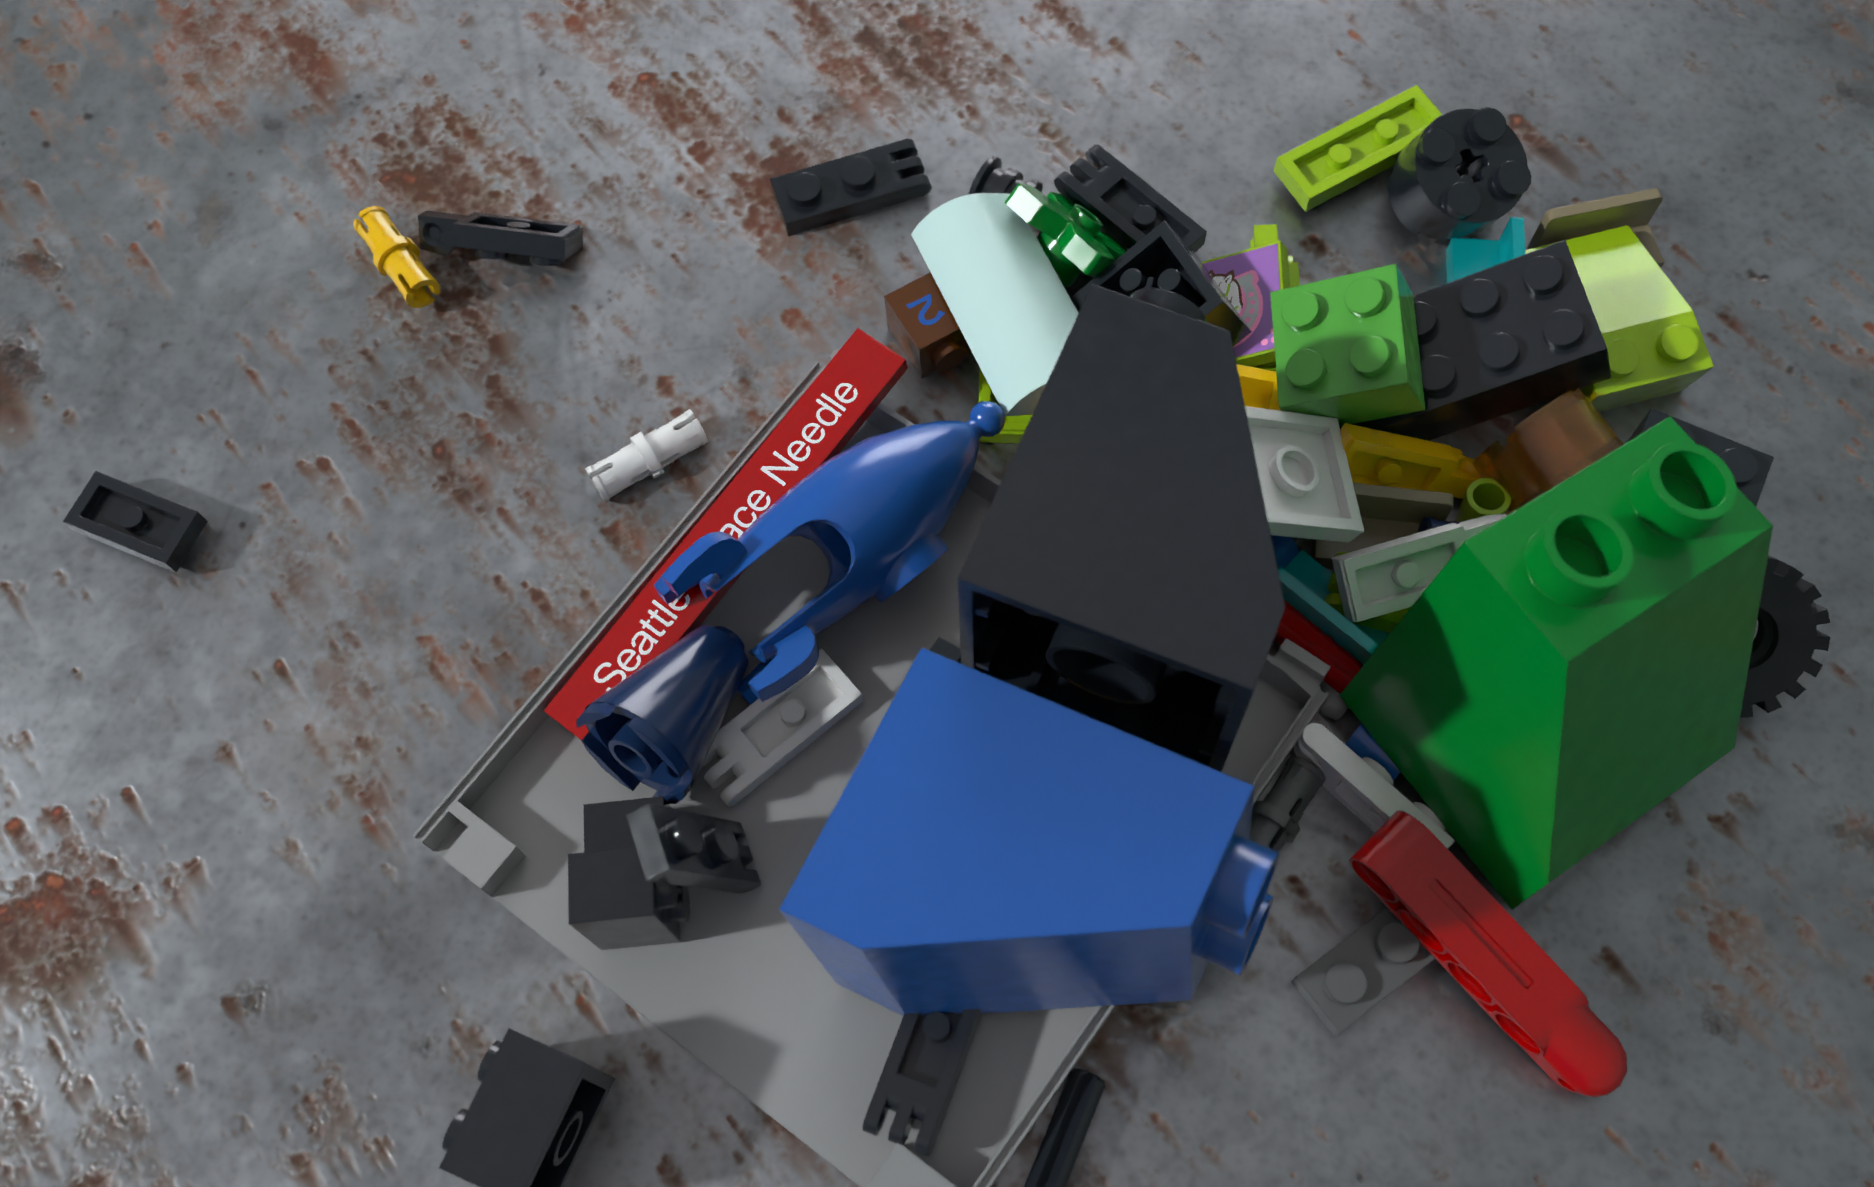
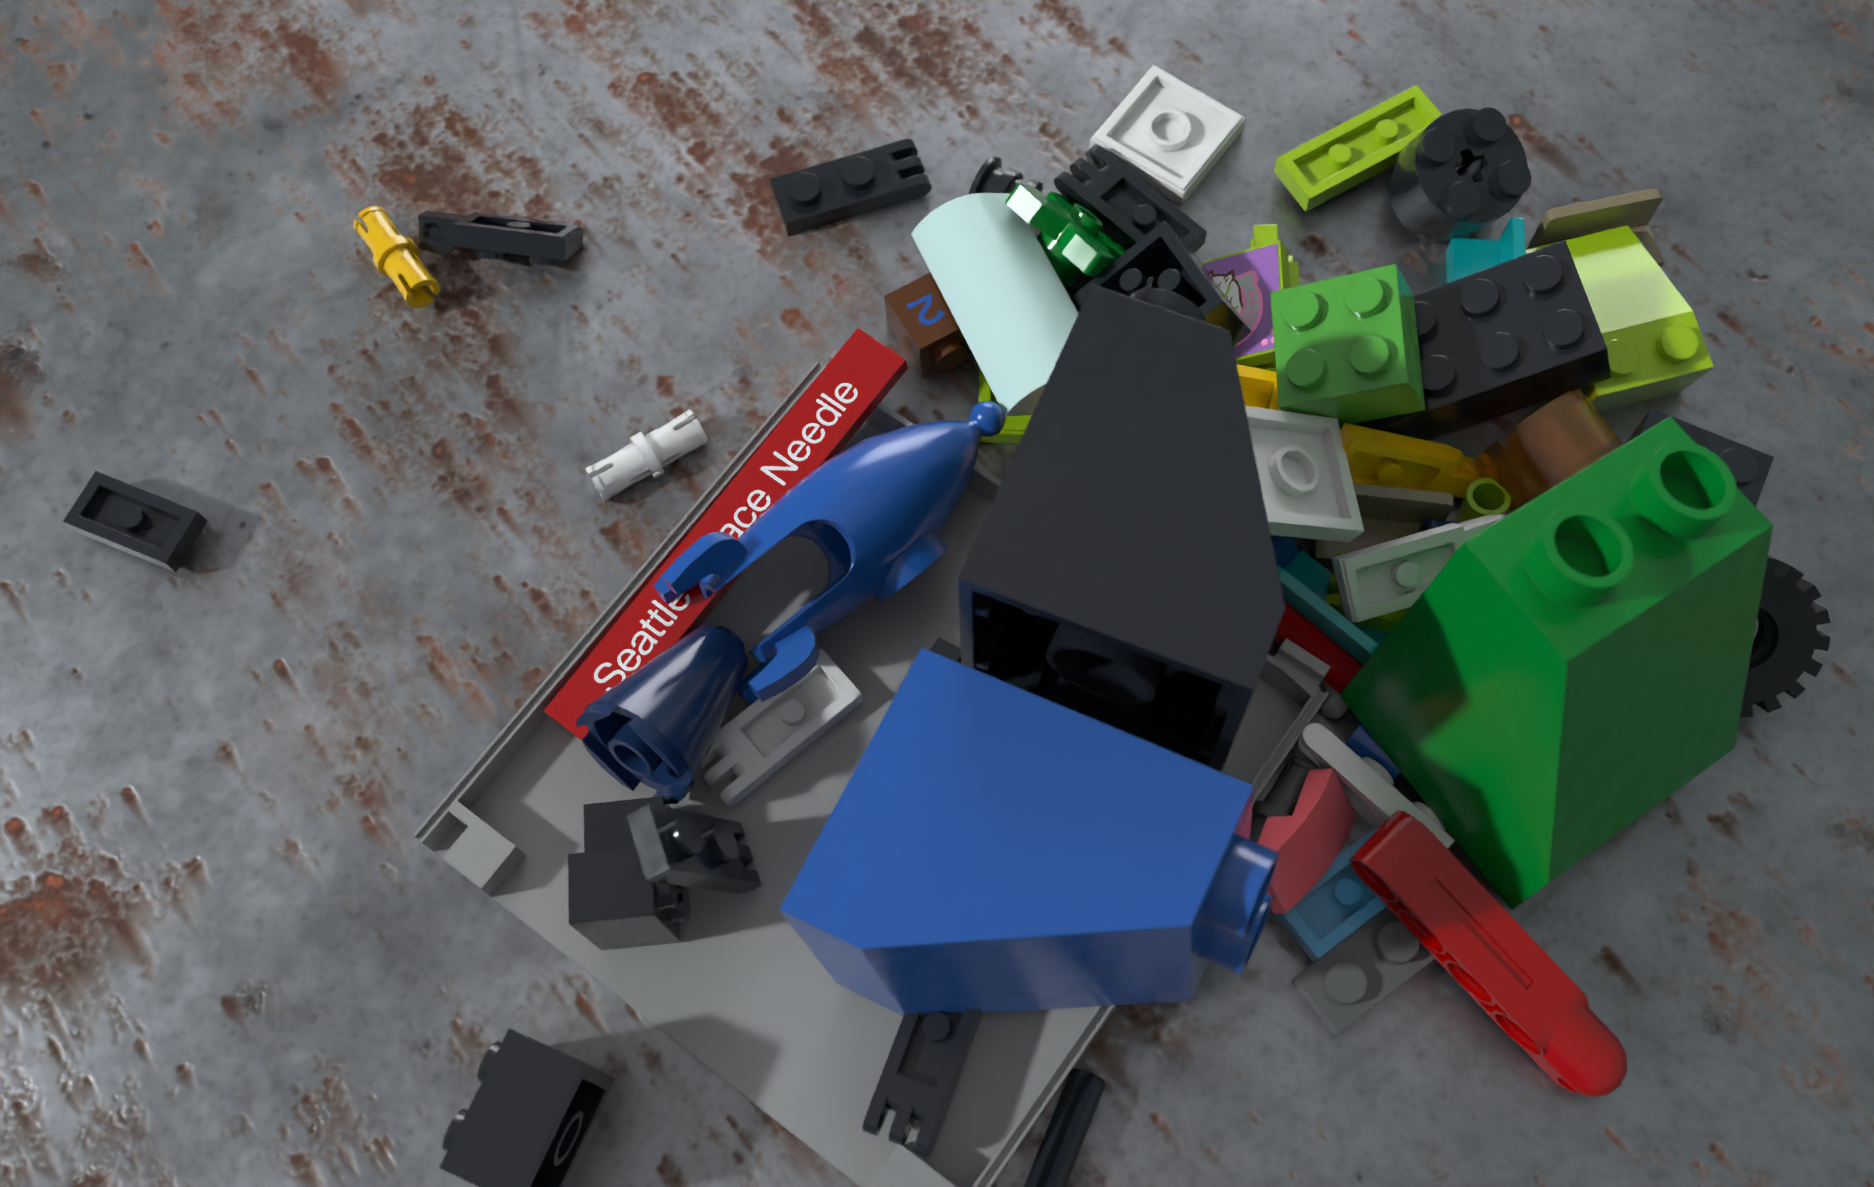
(1169, 133): none -> white tile
(1308, 838): none -> coral slope
(1332, 907): none -> dark azure plate

